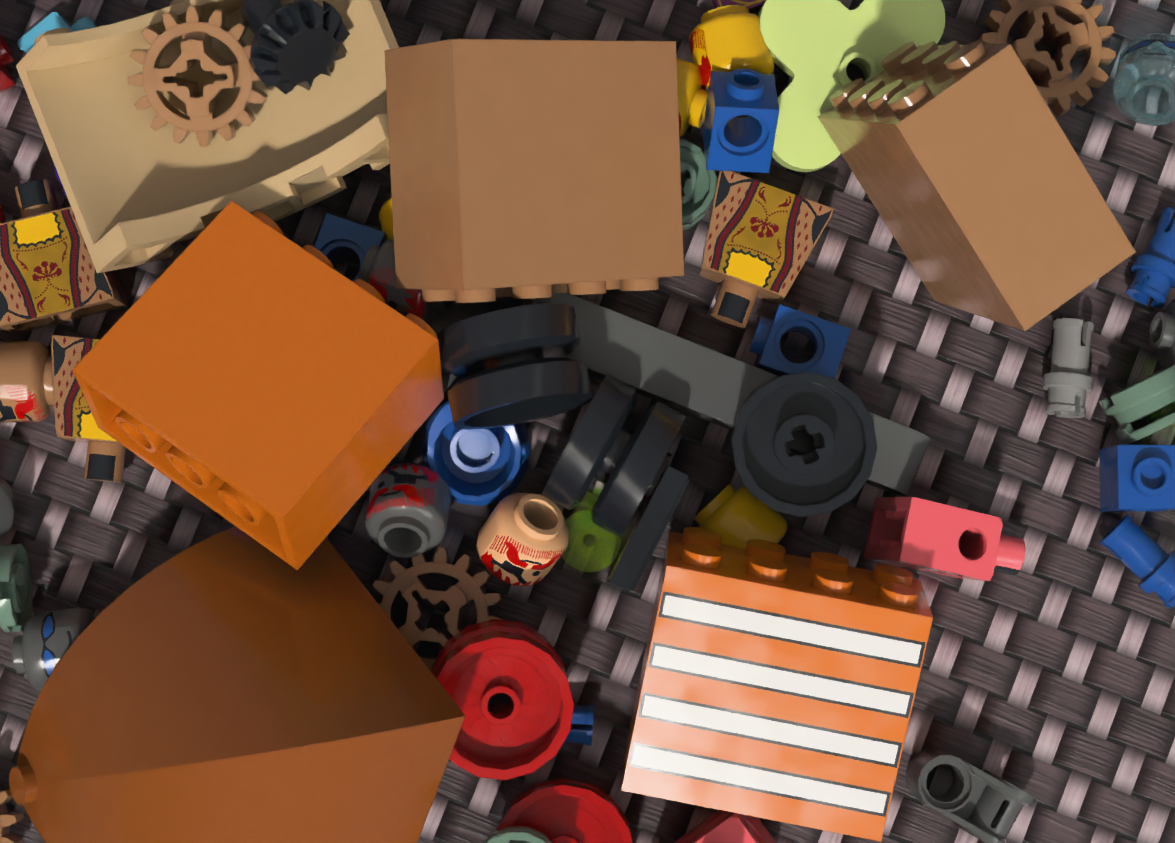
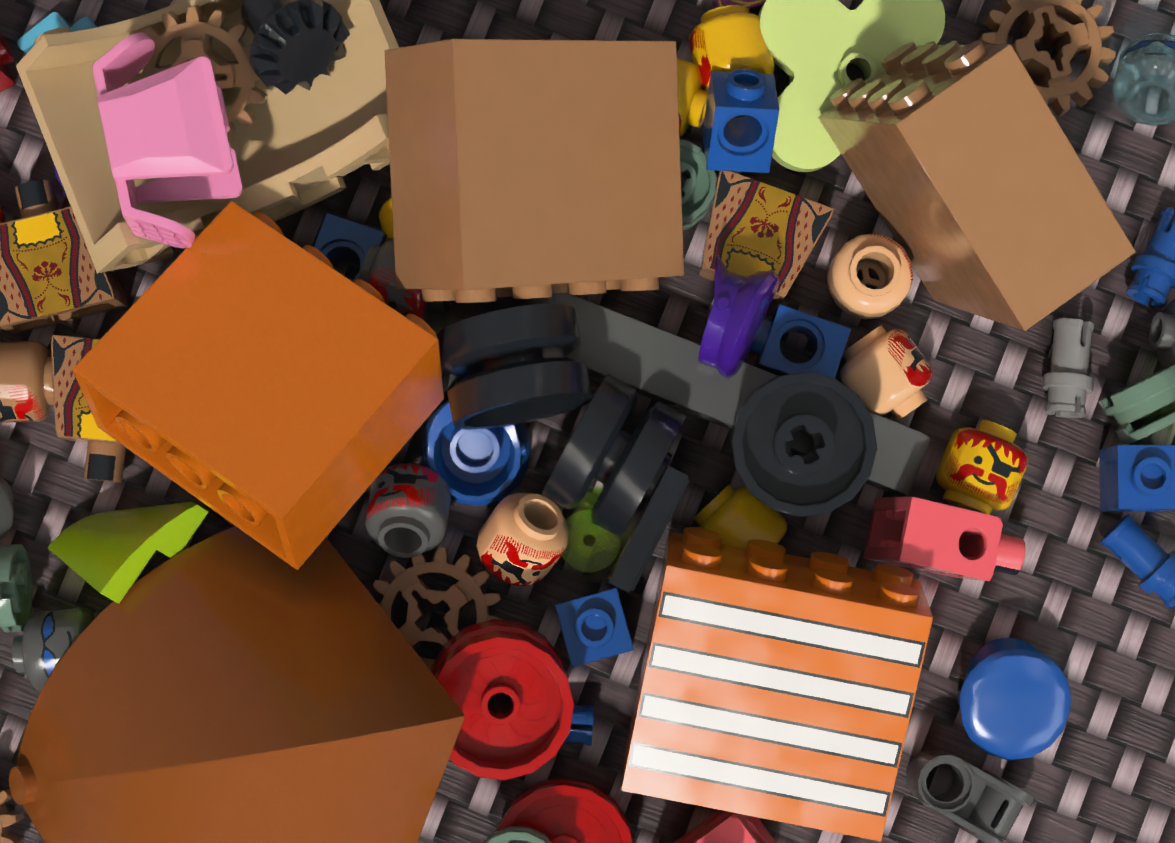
(117, 544): none -> lime slope
(166, 130): none -> bright pink piece
(594, 627): none -> blue brick
(735, 317): none -> dark purple piece
(881, 258): none -> light nougat head
(886, 372): none -> light nougat head
(982, 468): none -> yellow head
(1013, 699): none -> blue piece

